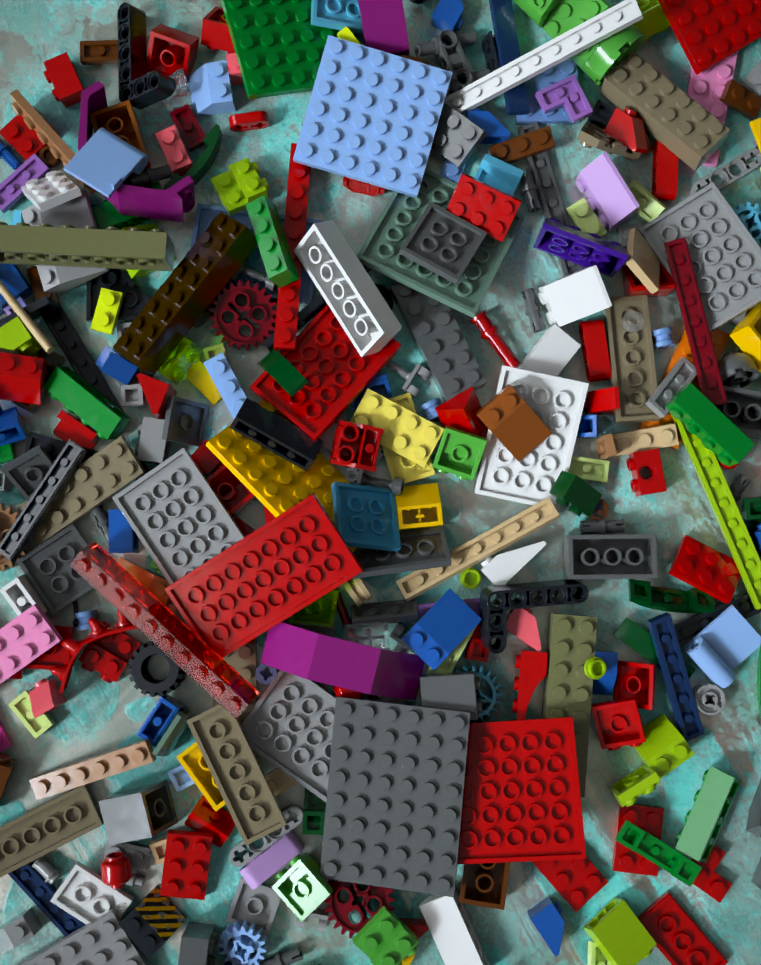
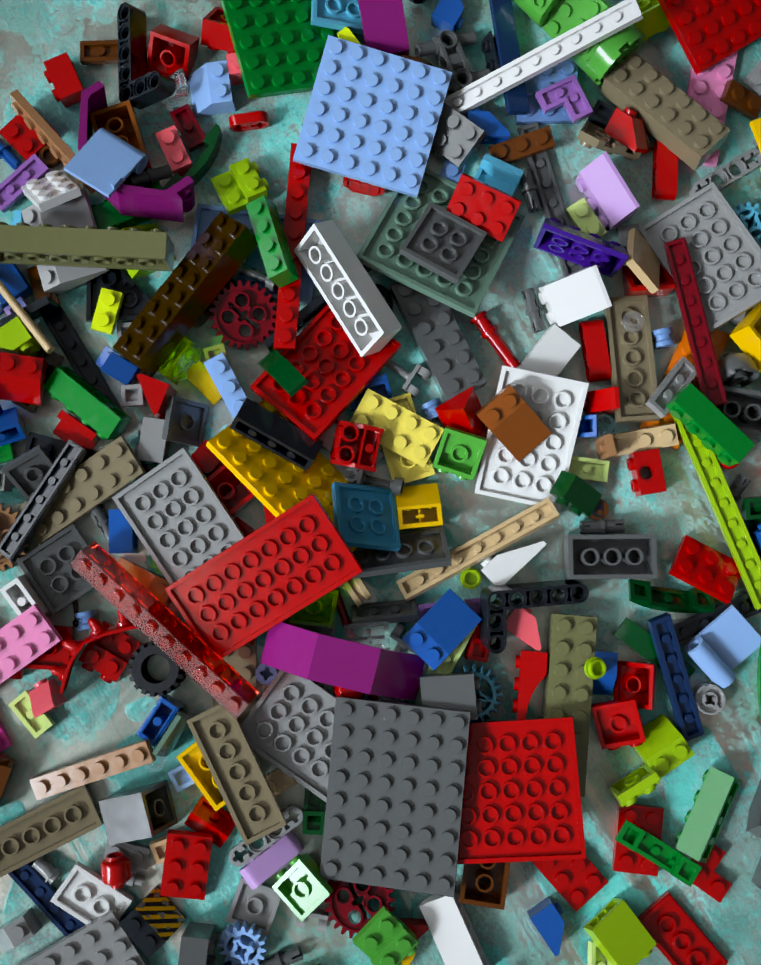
(650, 206): yellowish green plate -> none

